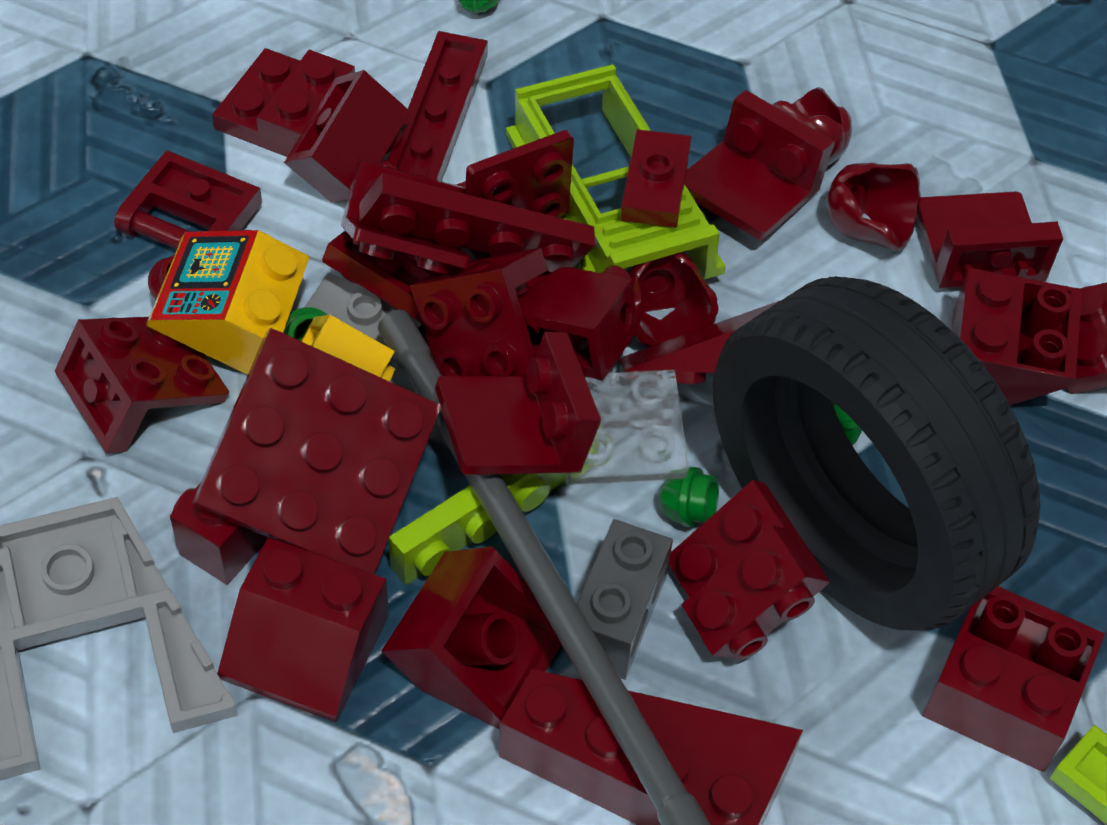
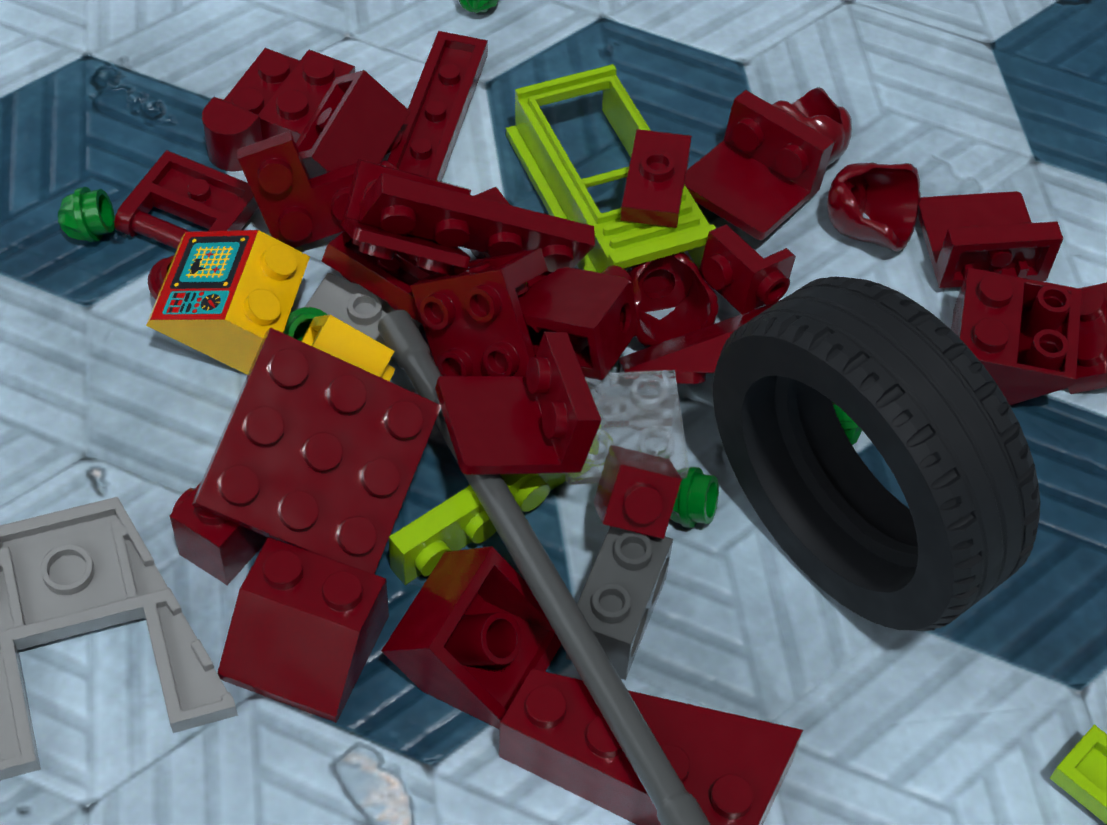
(86, 214): none -> green plate
(124, 368): dark red bracket -> none
(228, 129): none -> dark red brick
(291, 203): none -> dark red plate
(527, 176): dark red bracket -> none
(637, 491): none -> dark red brick
(742, 273): none -> dark red bracket
(745, 573): dark red plate -> none
(1015, 677): dark red slope -> none

